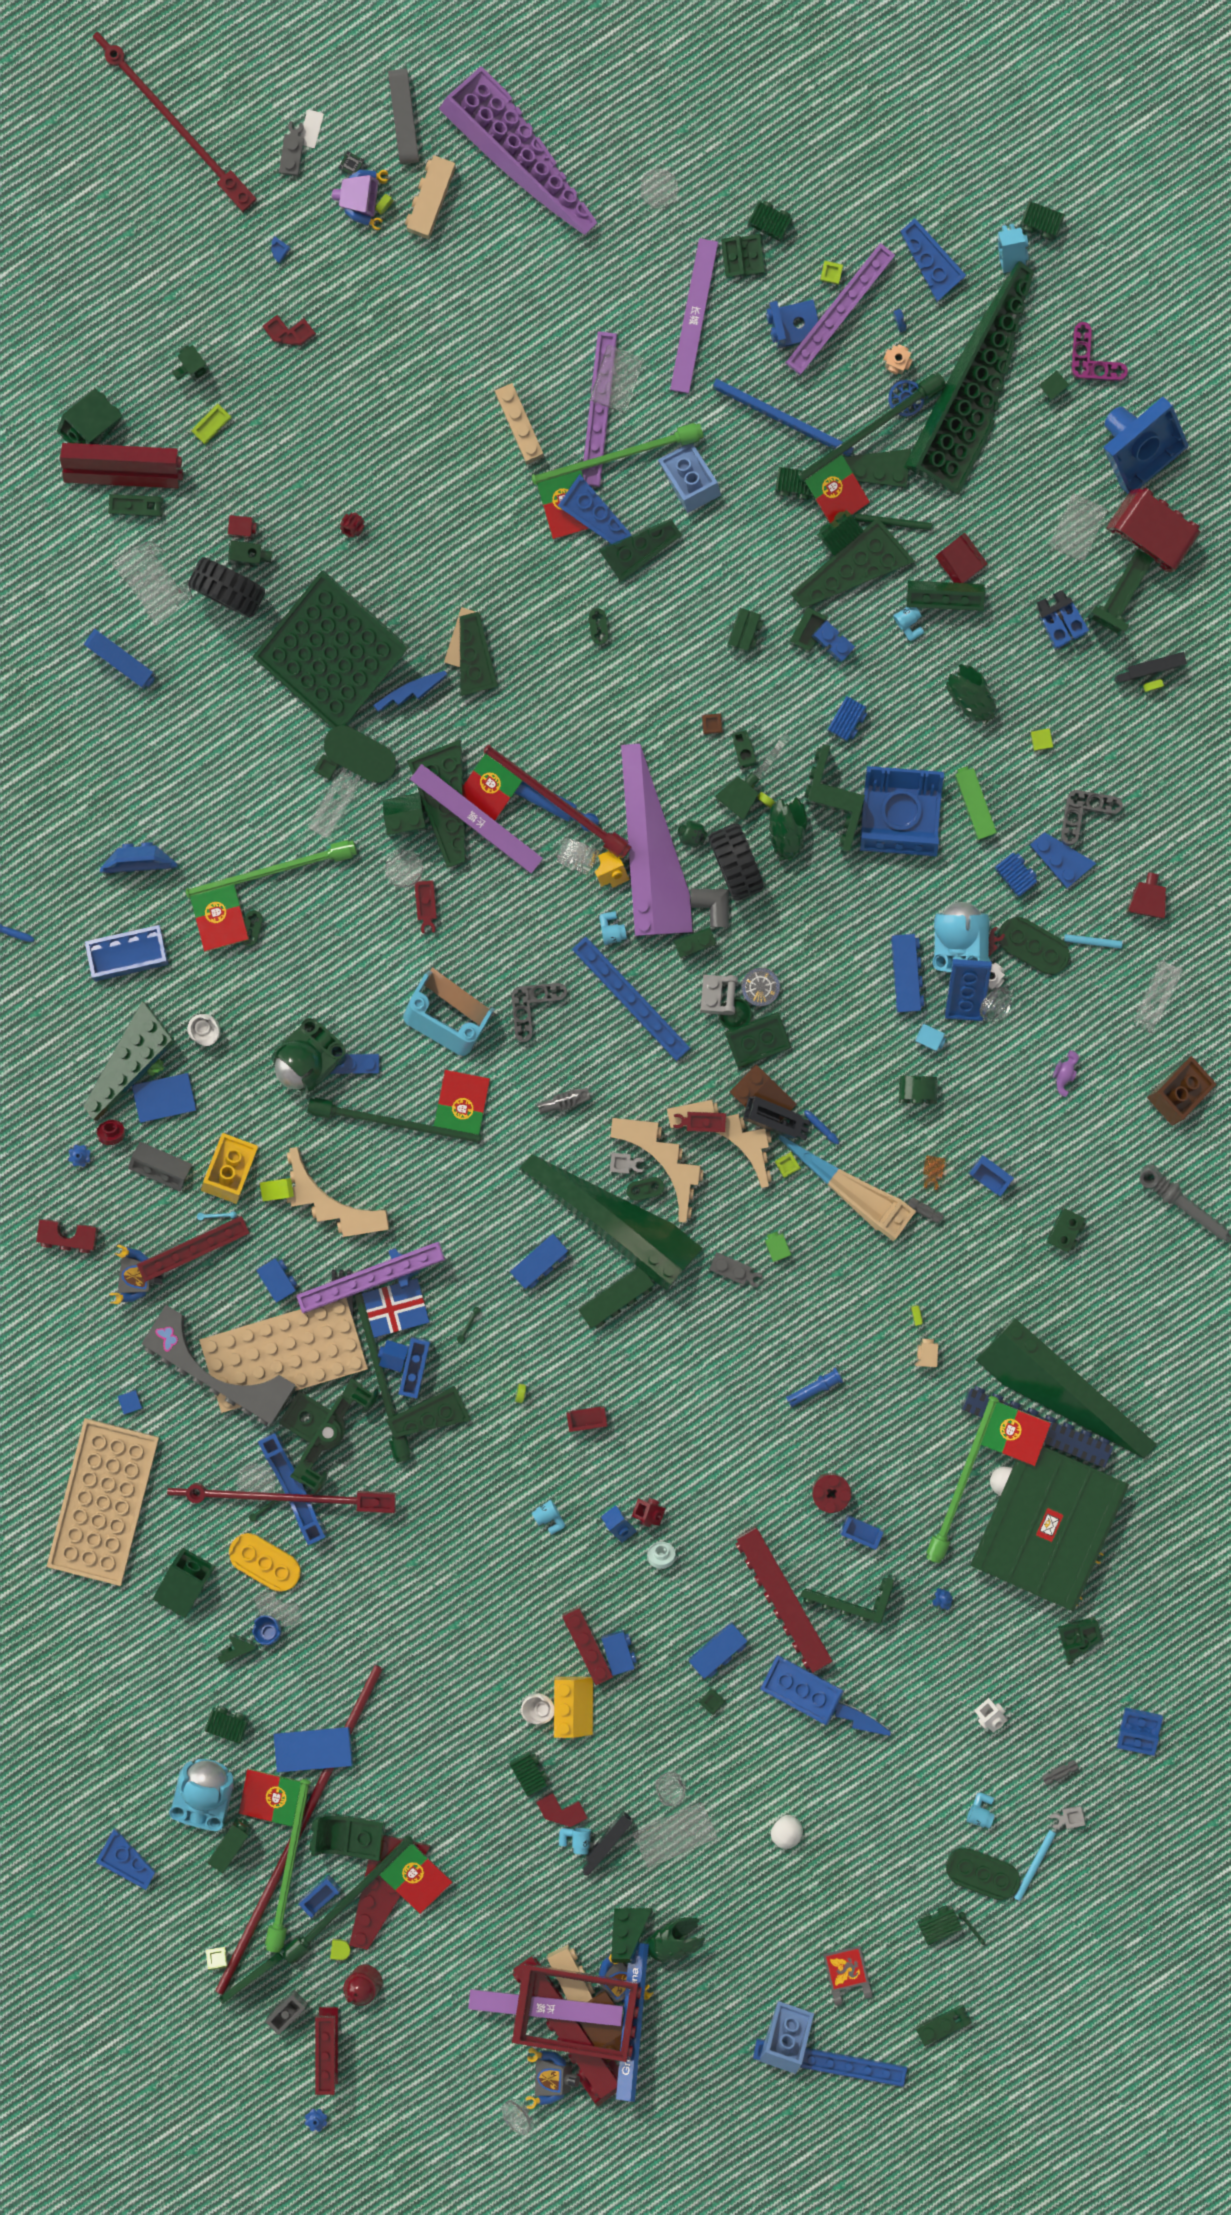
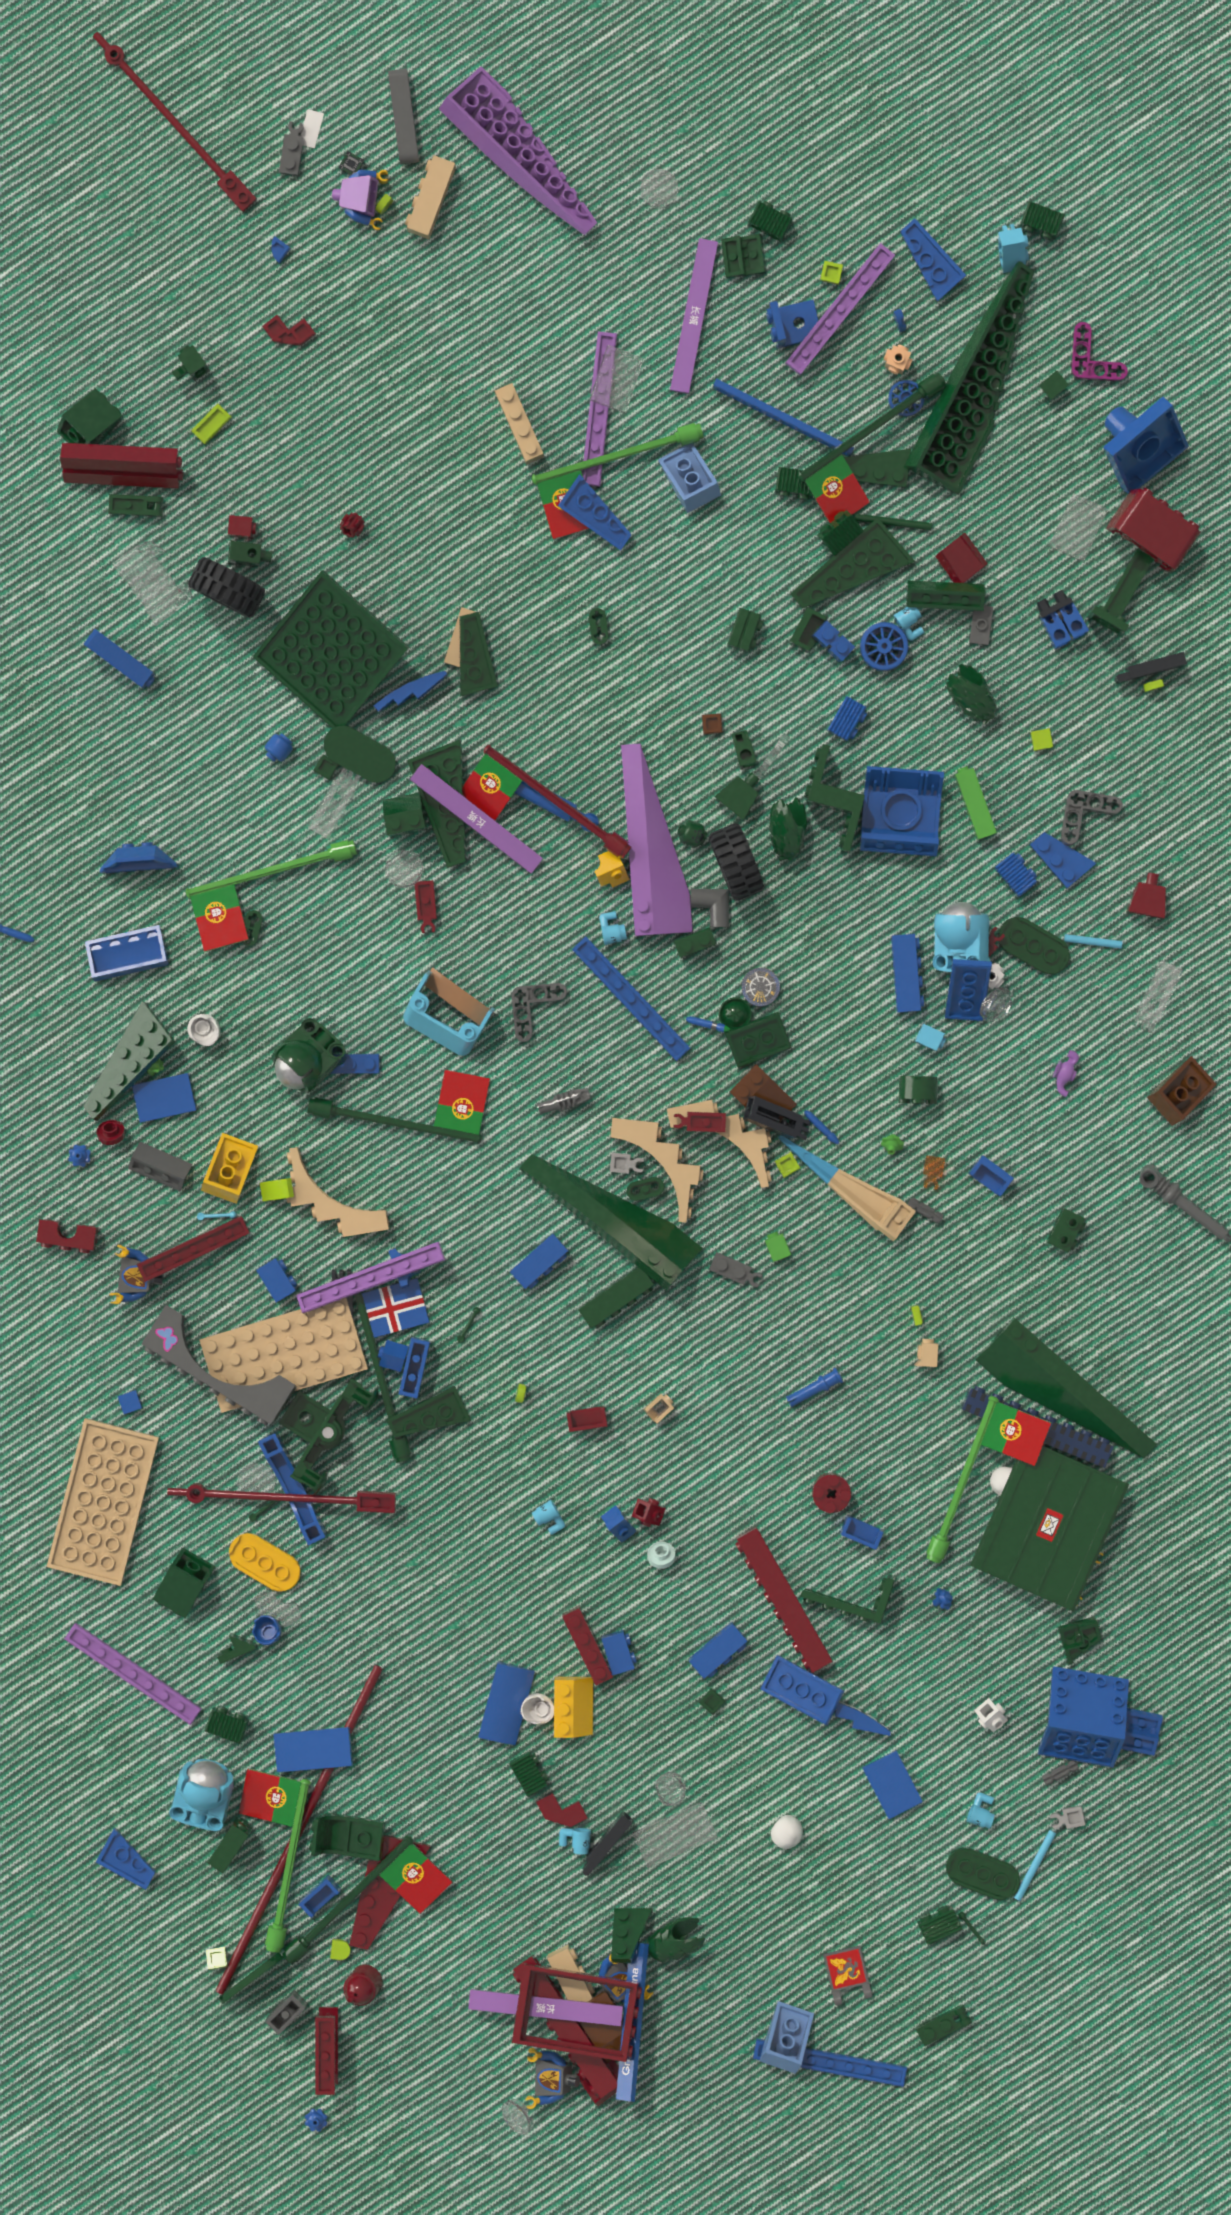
(133, 1673): none -> medium lavender tile
(278, 747): none -> blue head
(503, 1708): none -> blue slope
(578, 855): clear brick -> none
(636, 550): dark green wing -> none
(659, 1408): none -> tan window
(708, 1024): none -> blue piece
(712, 994): light grey plate -> none
(766, 800): lime tile -> none
(884, 646): none -> blue wheel
(892, 1144): none -> bright green plant
(892, 1784): none -> blue tile
(981, 626): none -> dark grey plate
(1085, 1717): none -> blue bracket

